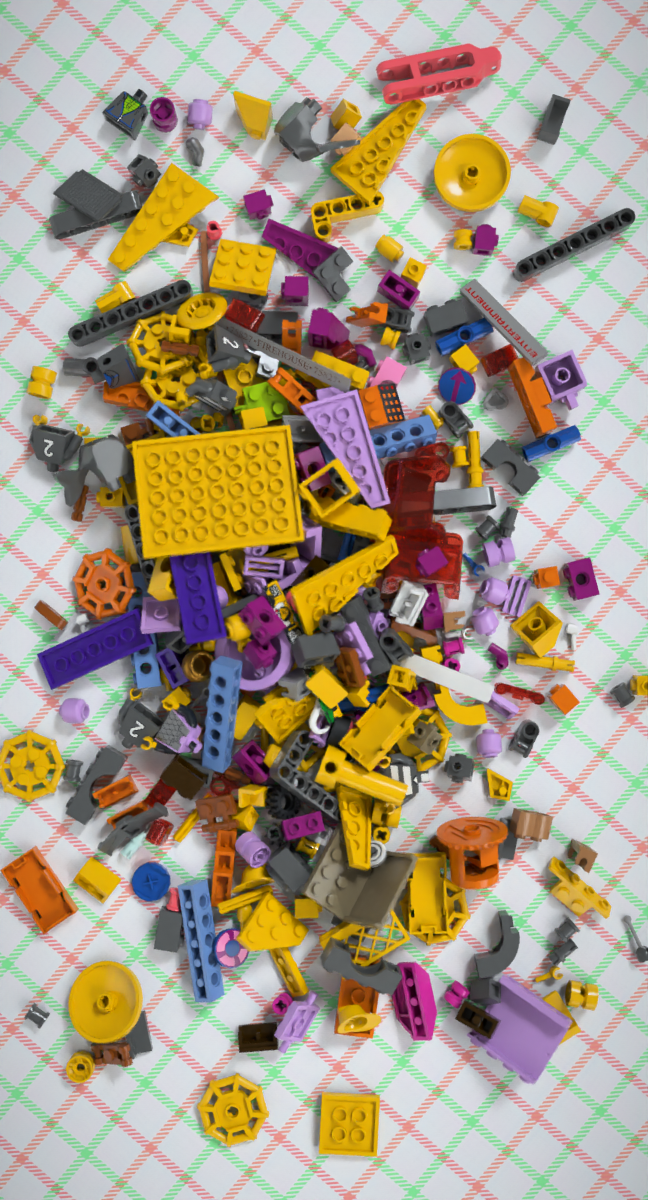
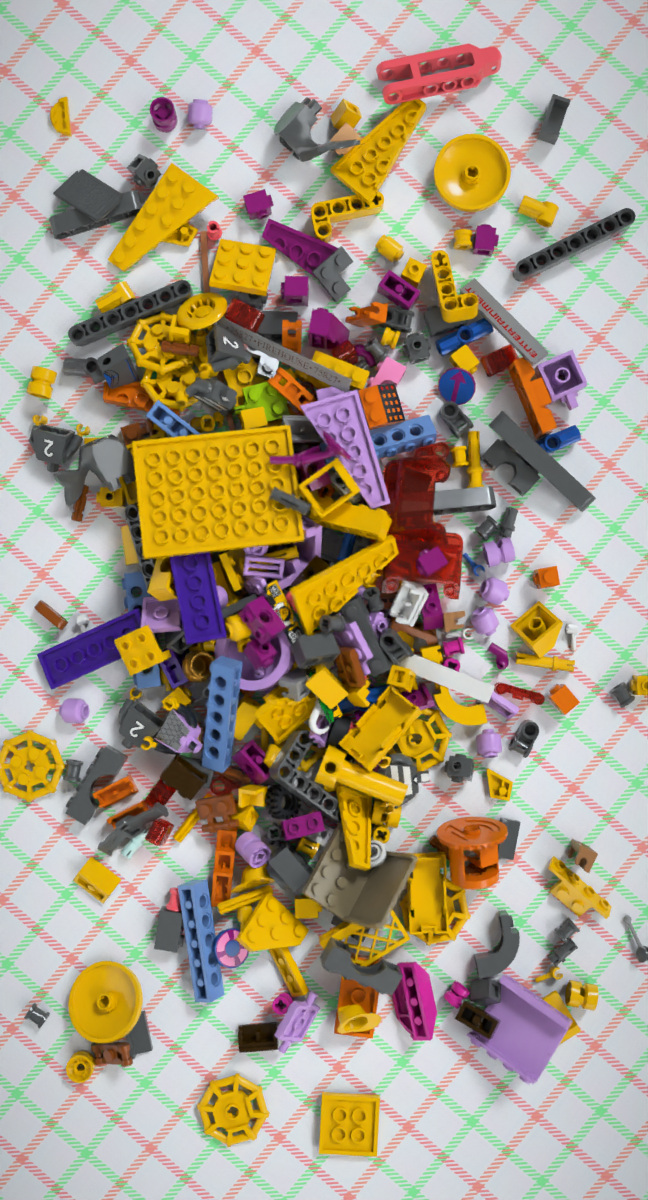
(39, 889): orange piece -> none
(61, 117): none -> yellow tile
(113, 581): orange plate -> none
(127, 113): dark grey torso -> none
(140, 650): none -> yellow bracket
(151, 881): blue tile -> none
(194, 145): flat silver arm -> none
(254, 114): yellow slope -> none
(290, 501): none -> dark grey pin
(331, 450): none -> magenta dish
(376, 349): none -> dark grey bush
(425, 737): dark tan brick -> none
(437, 421): yellow pin -> none
(452, 306): none -> yellow beam
(495, 399): light grey tile -> none
(521, 580): lavender tile -> none
(530, 824): medium nougat brick -> none
(542, 461): none -> dark grey beam
(589, 587): magenta brick -> none

